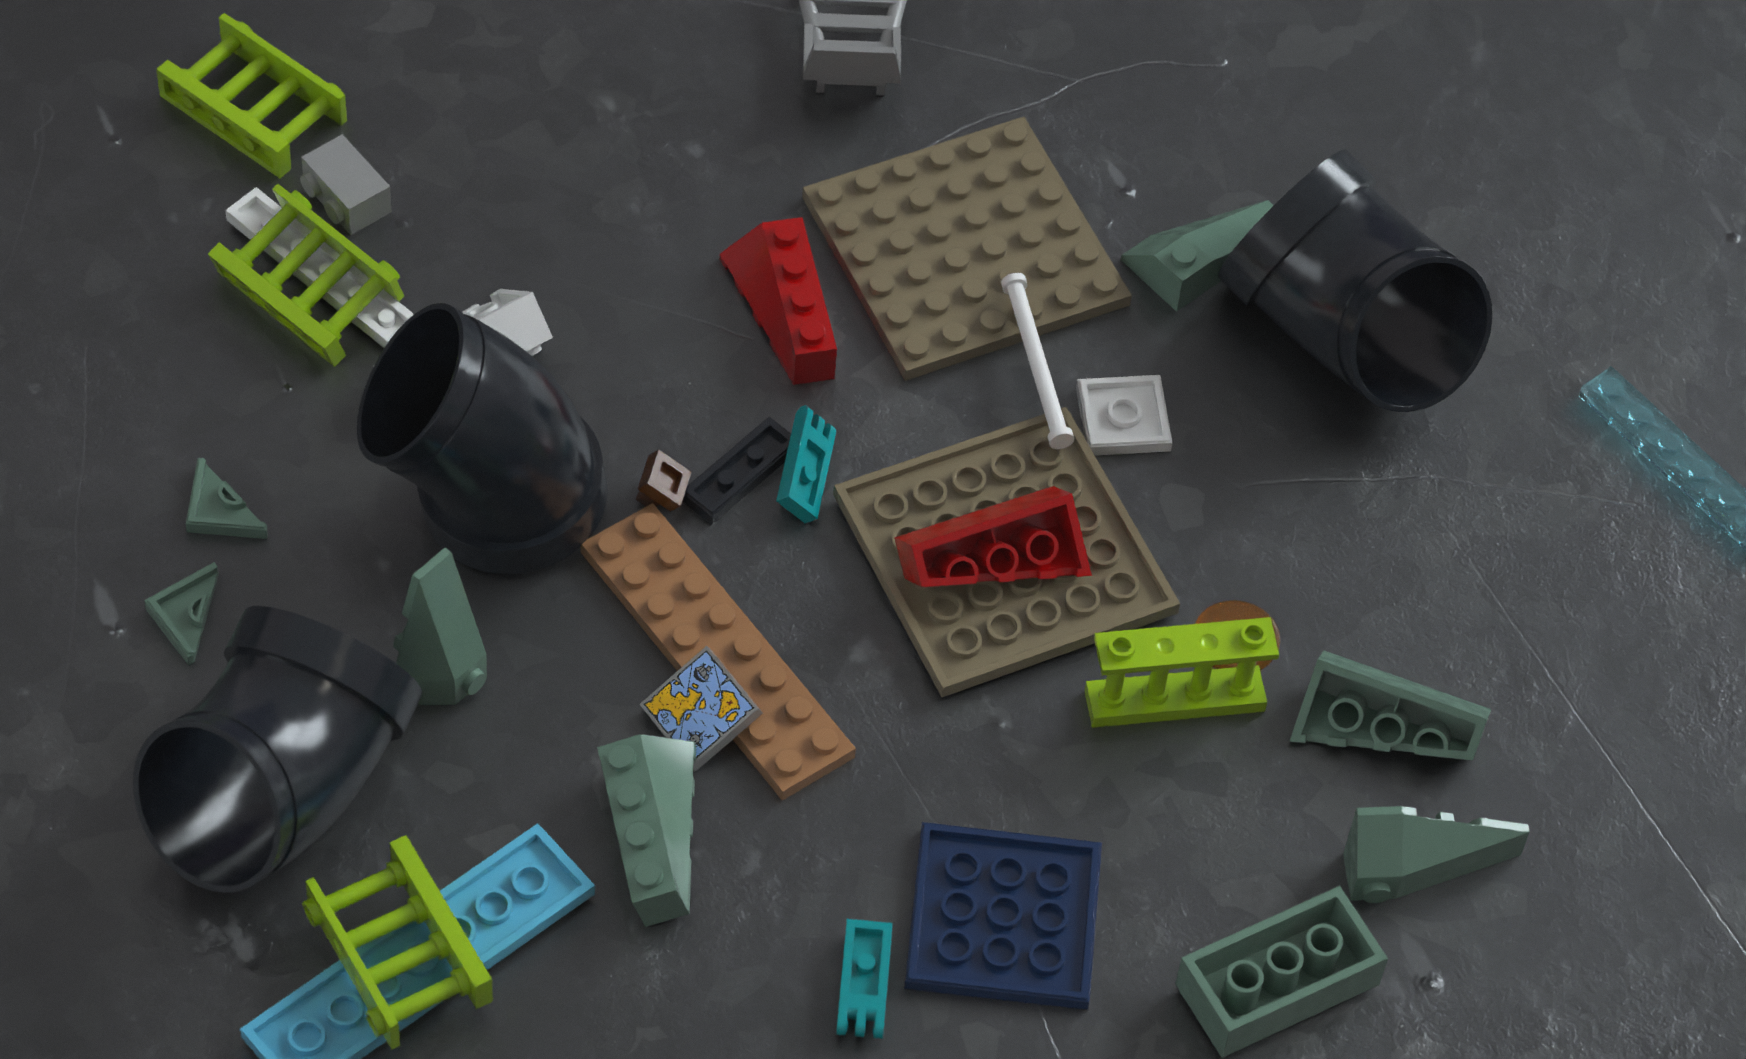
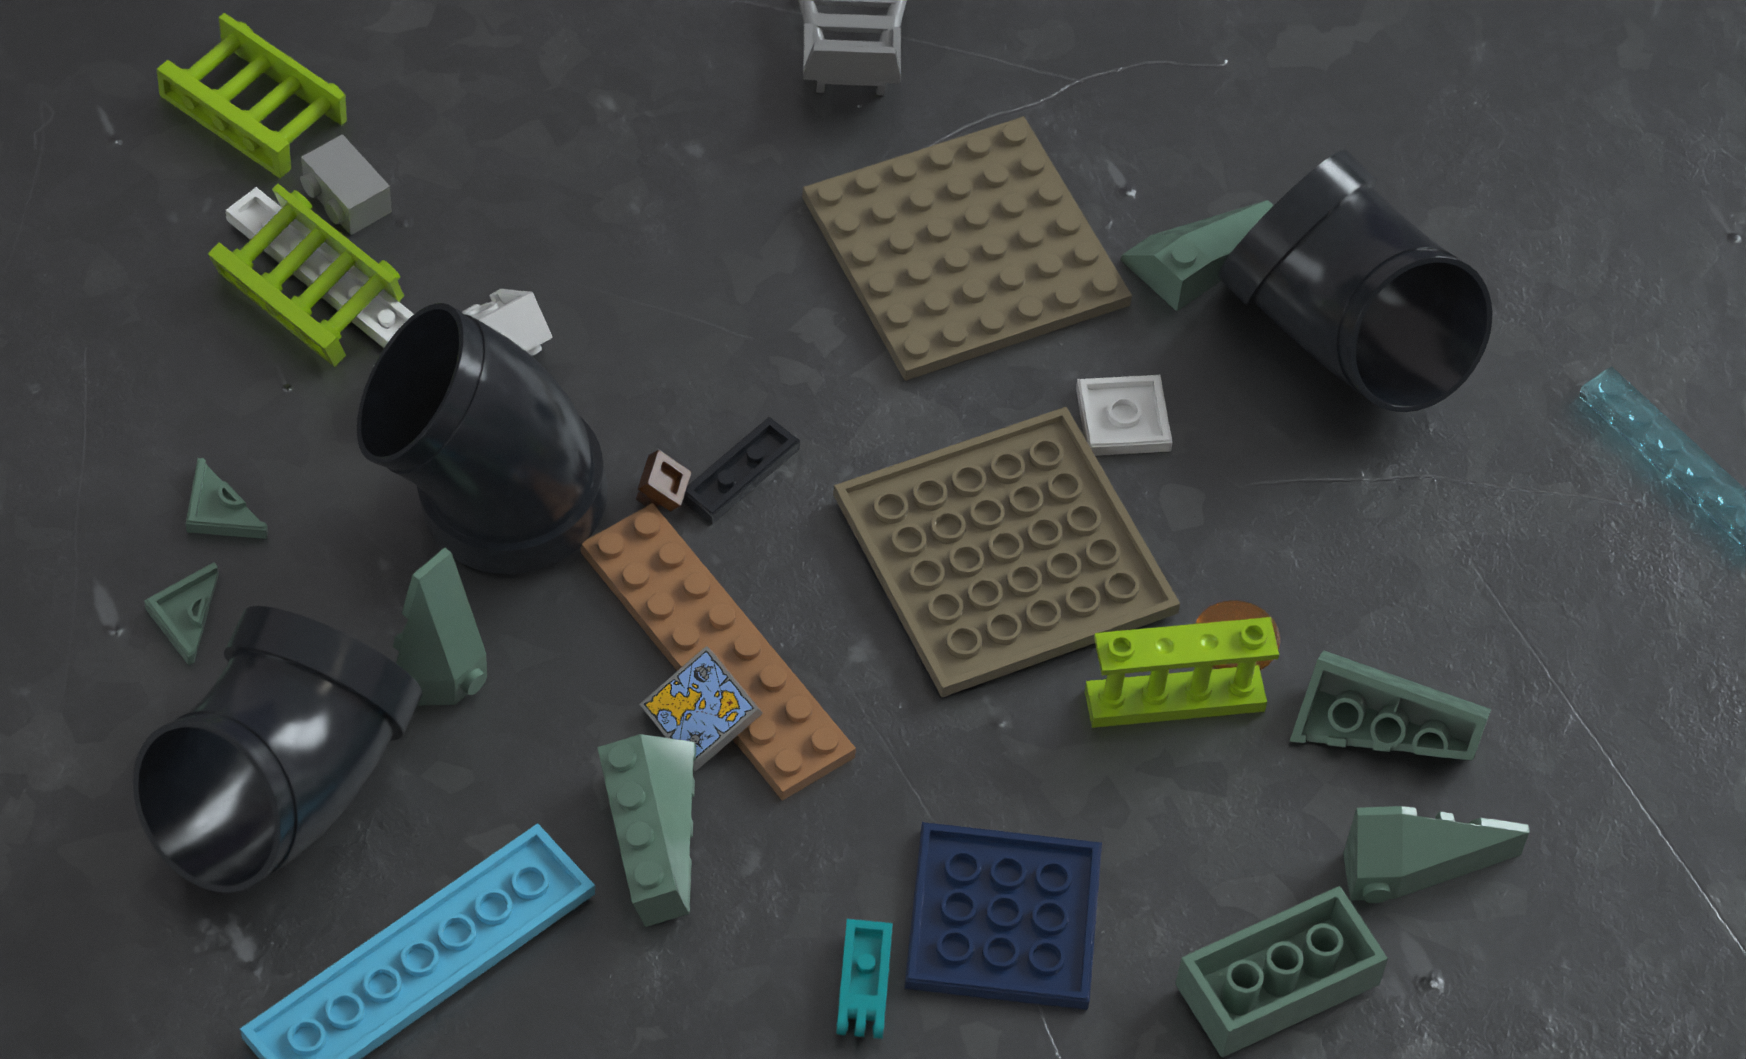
(424, 905): lime fence -> none
(782, 286): red wedge -> none
(806, 465): teal hinge -> none
(1000, 543): red wedge -> none
(1059, 435): white bar -> none

